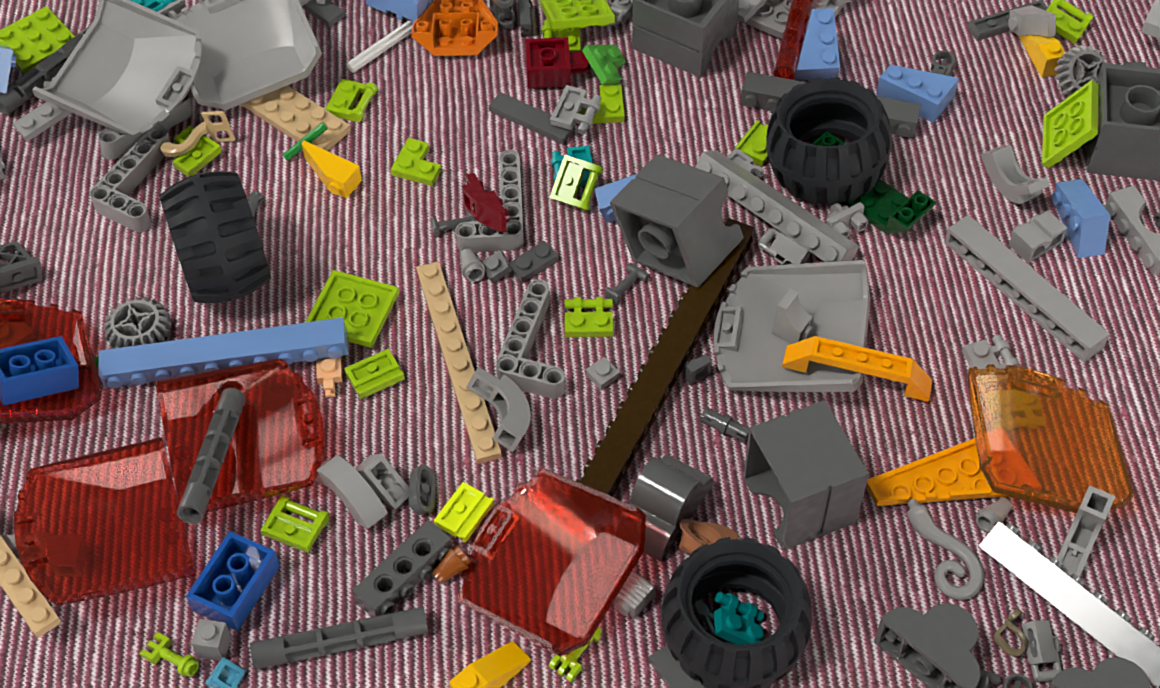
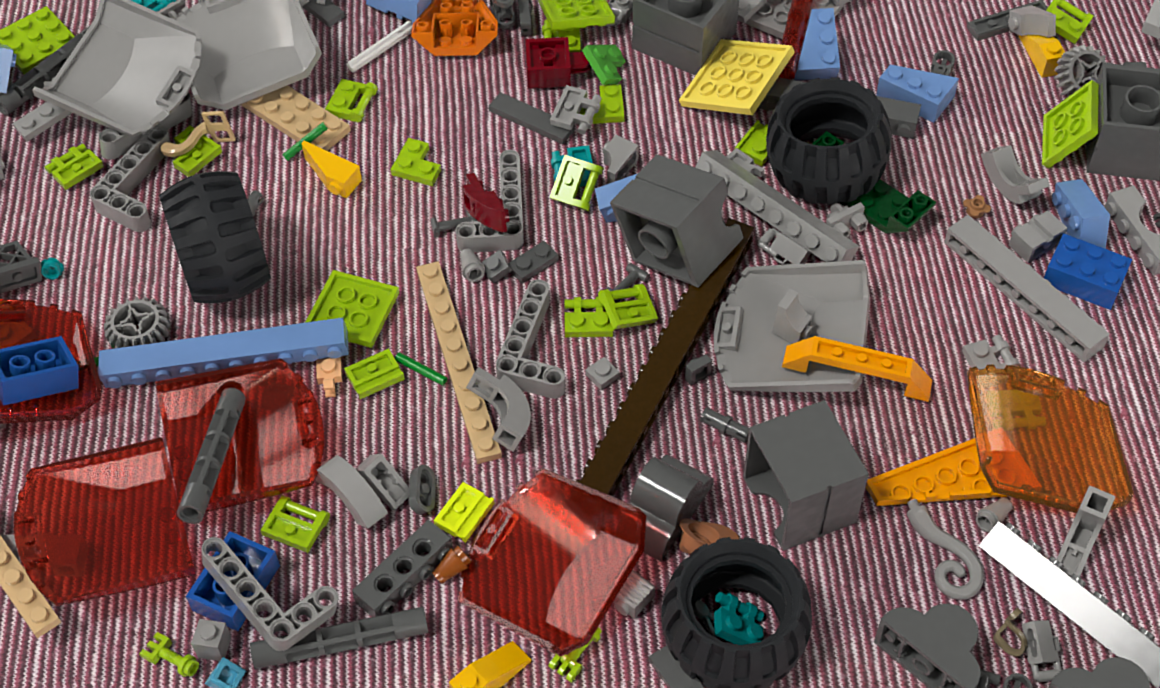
(51, 268): none -> teal plate
(74, 166): none -> lime plate
(263, 602): none -> light grey beam
(421, 369): none -> green piece
(620, 157): none -> light grey arch
(628, 313): none -> lime plate
(737, 76): none -> light yellow plate
(976, 207): none -> medium nougat plate
(1087, 271): none -> blue brick

